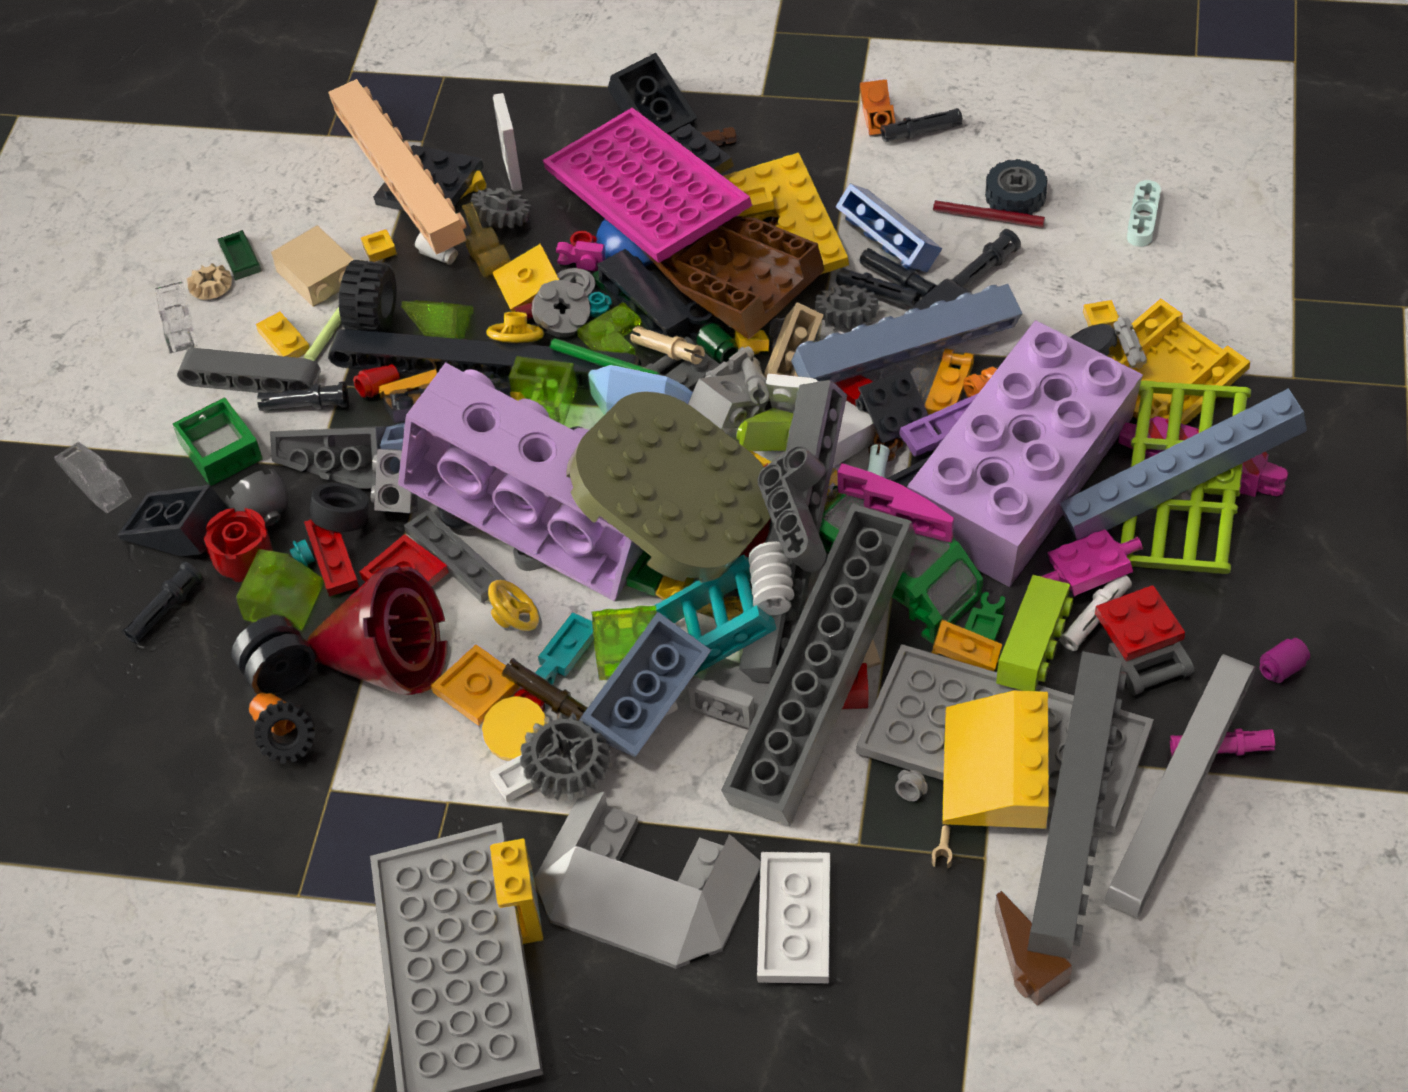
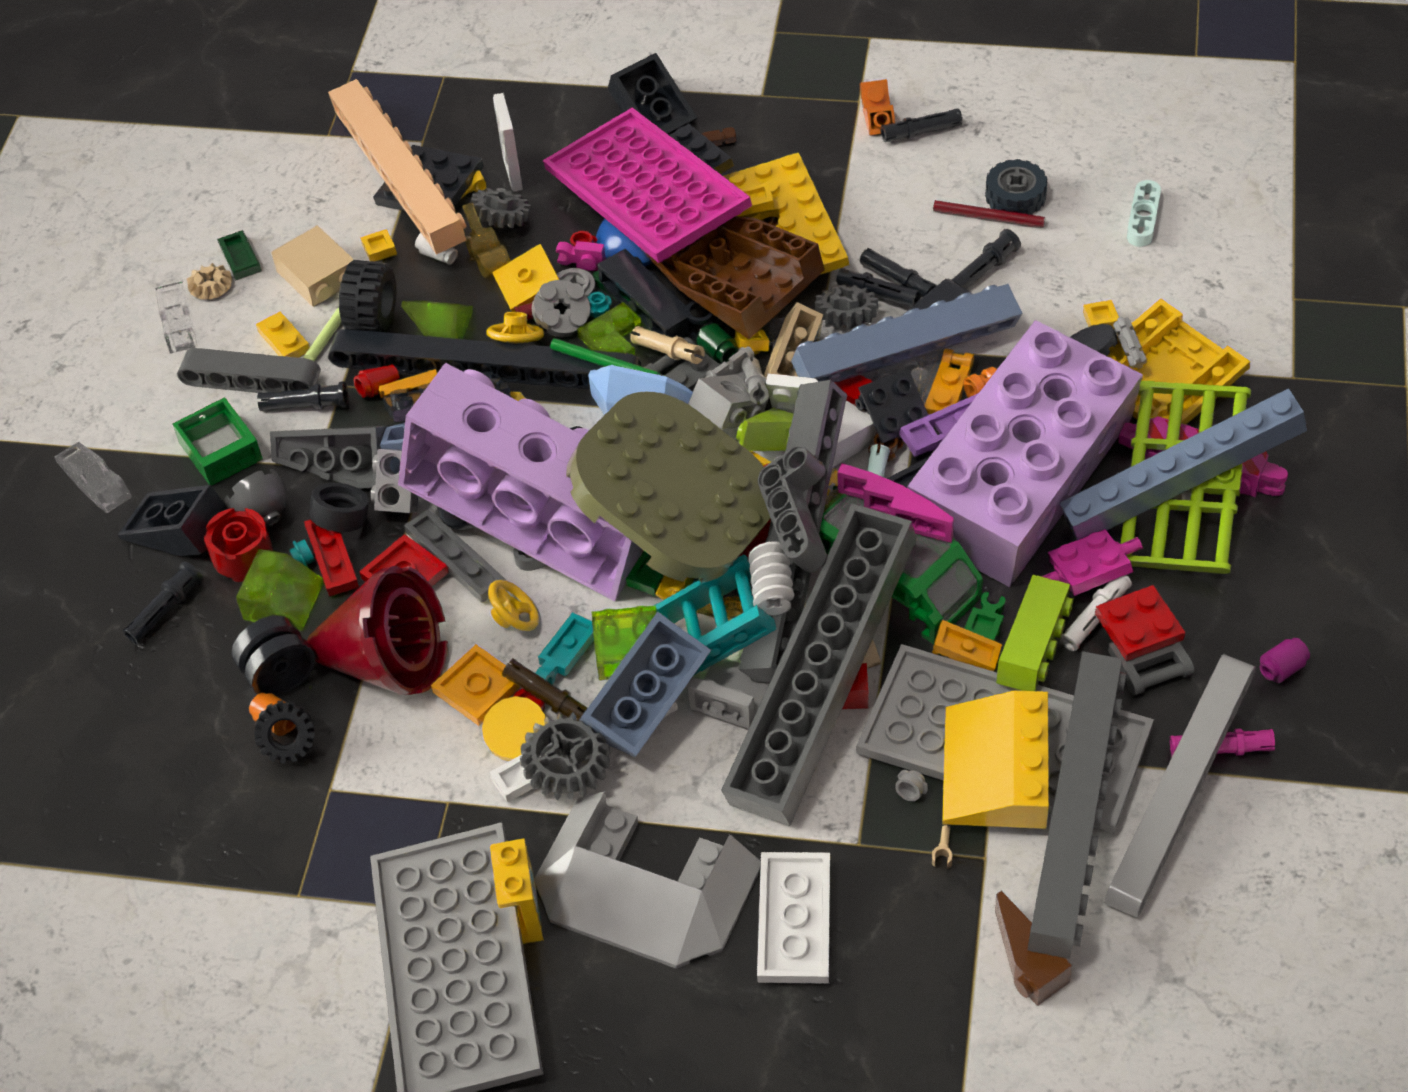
(547, 383): clear neon green brick -> none
(888, 228): brick -> none

